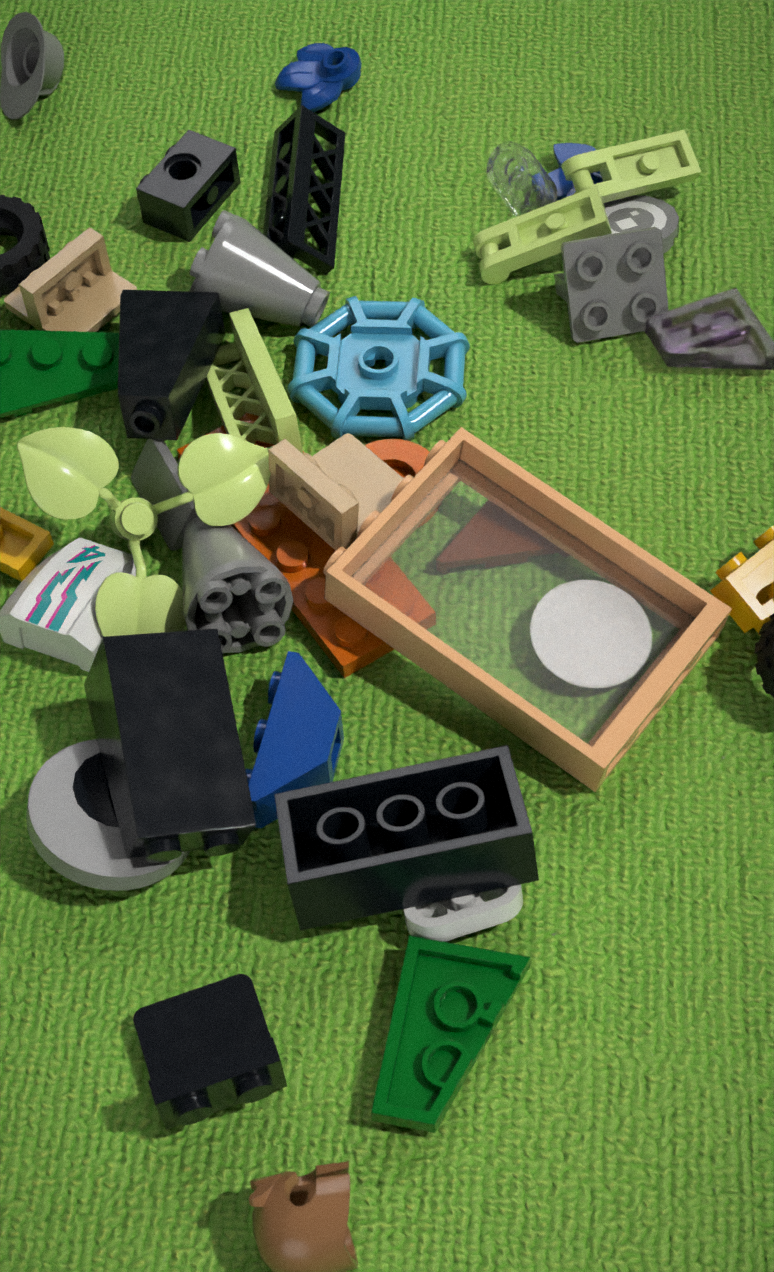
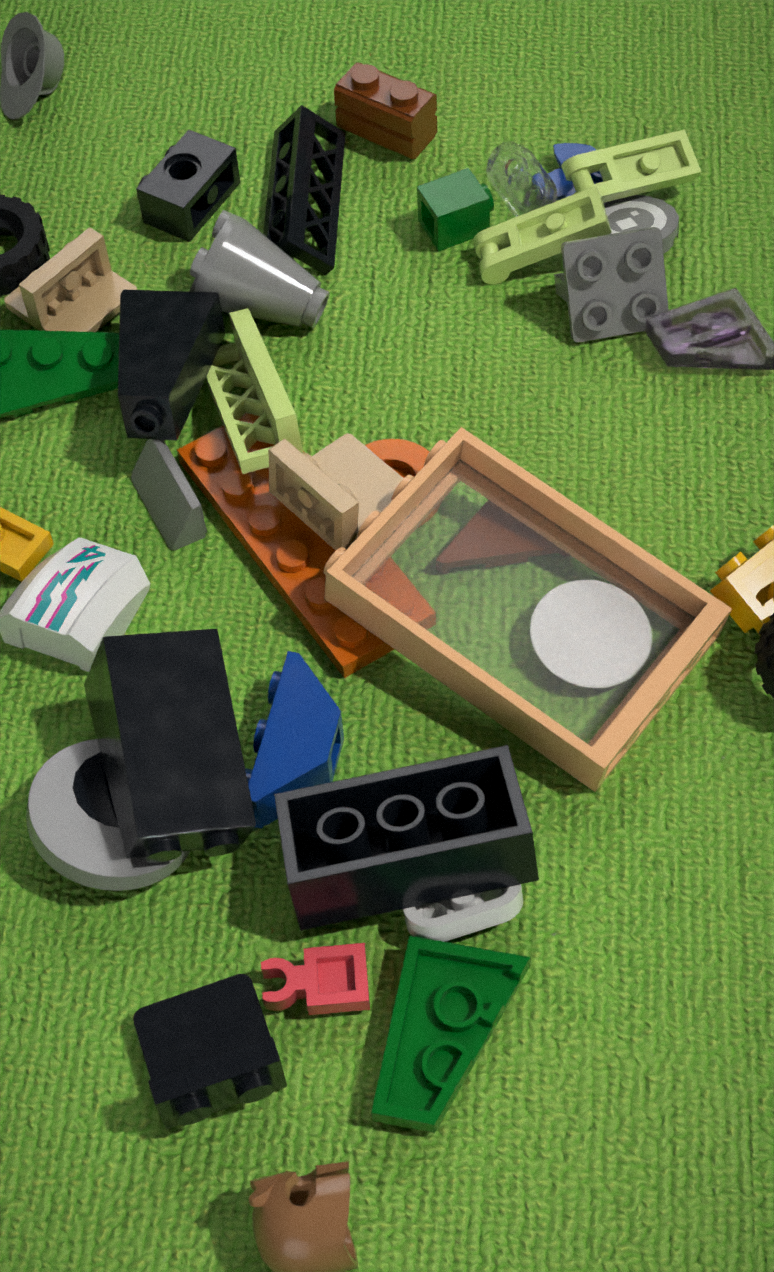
(68, 473): yellowish green plant -> none
(232, 588): light grey cone -> none
(320, 74): blue plate -> none
(330, 980): none -> coral plate
(377, 333): medium azure plate -> none
(386, 110): none -> dark orange brick
(454, 208): none -> green brick

